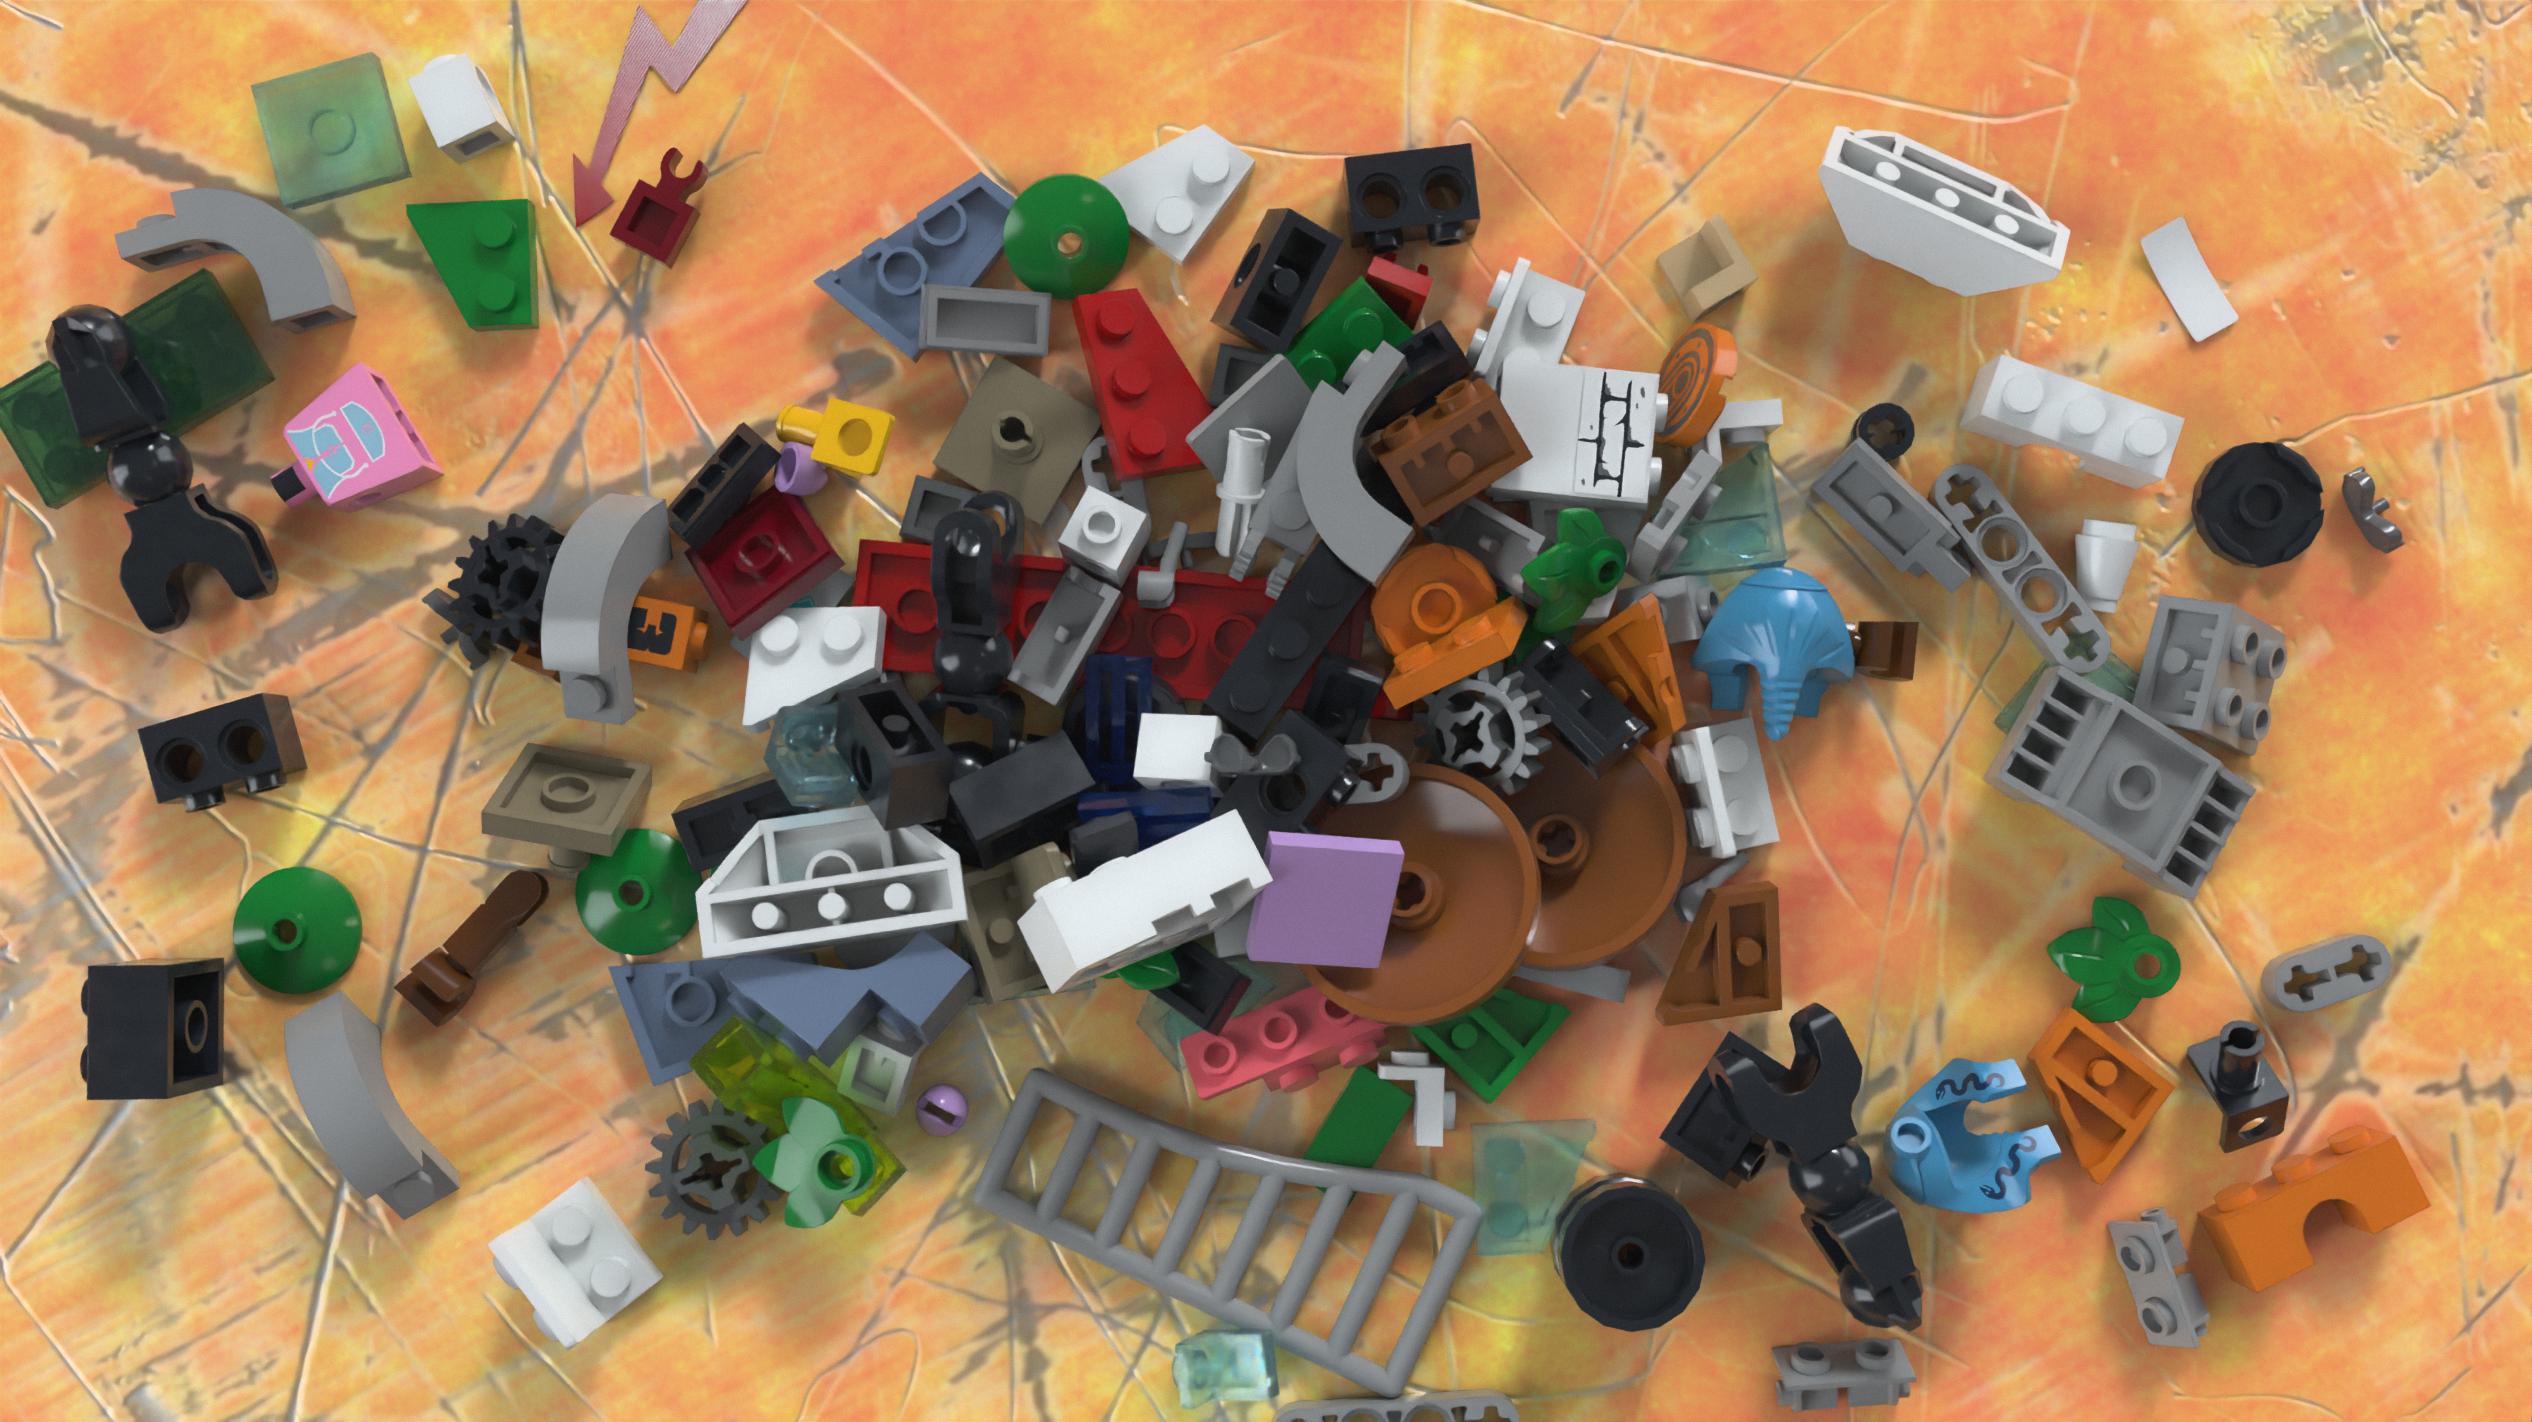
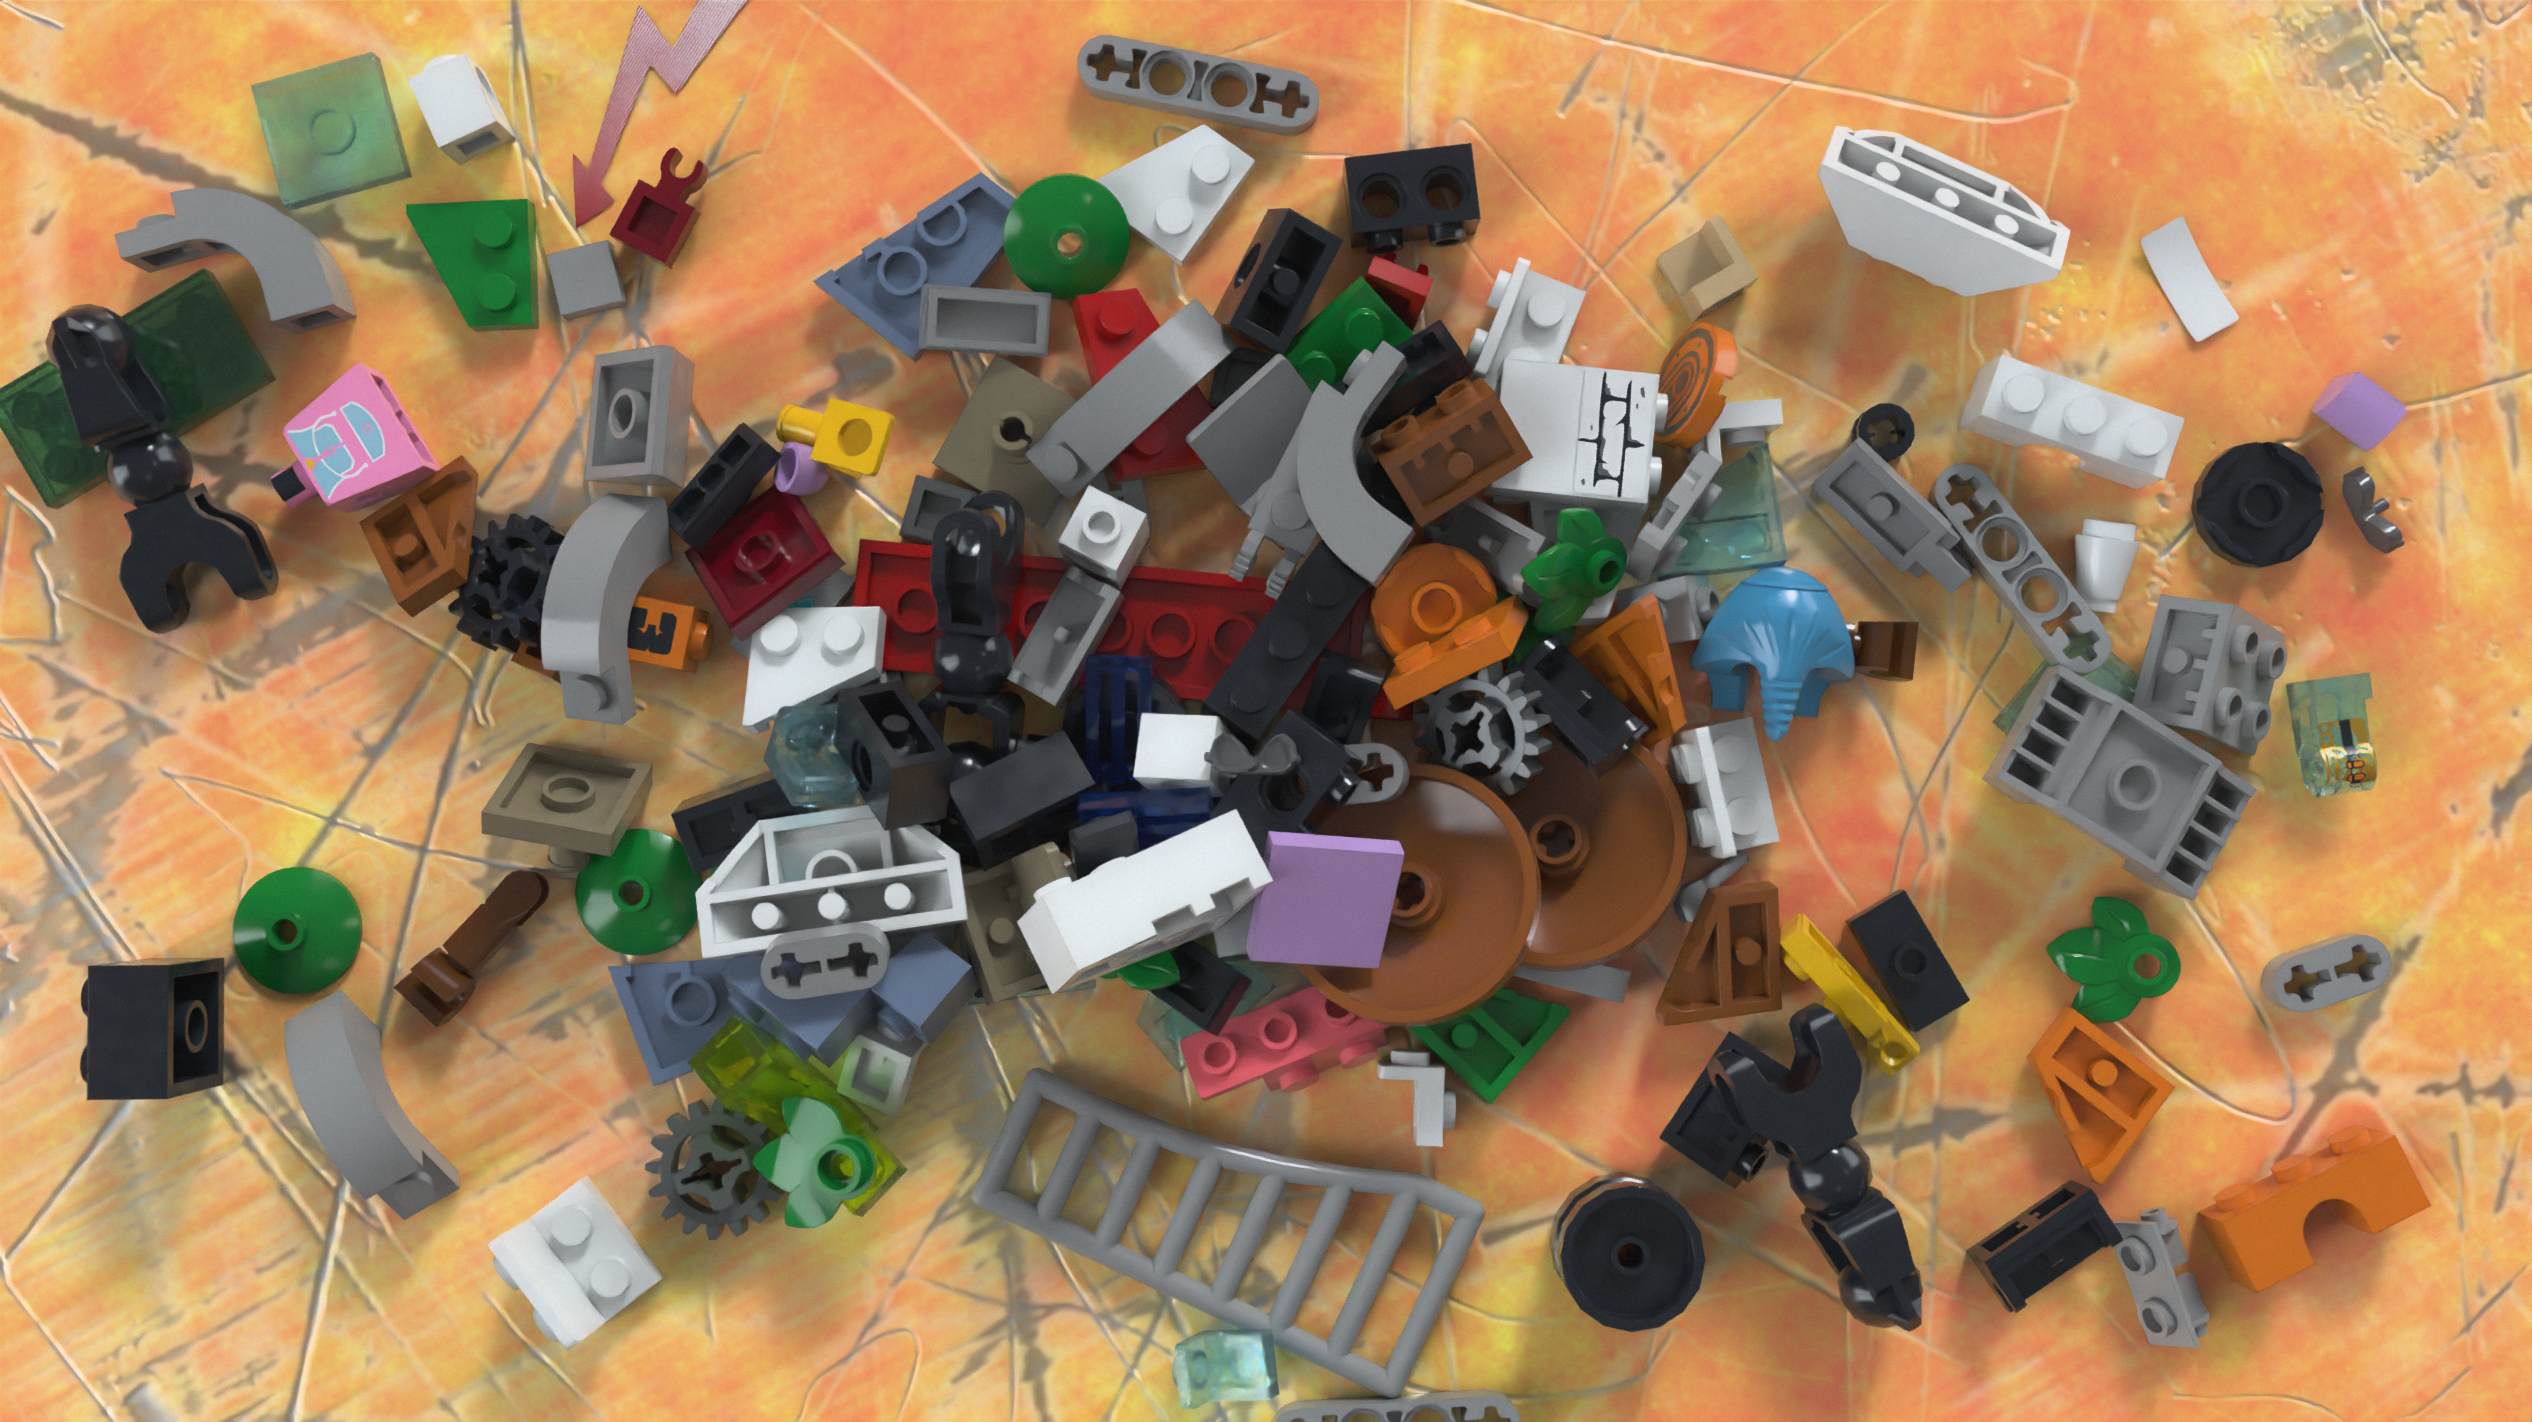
(222, 741): black brick -> none
(426, 536): none -> dark orange wing
(473, 652): dark grey piece -> none
(587, 279): none -> light grey tile
(640, 417): none -> light grey slope
(824, 945): none -> light grey beam
(947, 1098): lavender hinge -> none
(1131, 398): none -> light grey arch
(1157, 588): light grey hand -> none
(1201, 74): none -> light grey beam
(1201, 540): dark grey piece -> none
(1240, 488): white axle -> none
(1359, 1122): green tile -> none
(1522, 1180): clear light blue wing -> none
(1848, 994): none -> yellow hinge
(1871, 1369): light grey hinge -> none
(1907, 960): none -> black plate
(1953, 1169): dark azure piece -> none
(2043, 1243): none -> black hinge
(2241, 1084): black bracket -> none
(2333, 734): none -> clear light blue leg
(2359, 409): none -> lavender brick

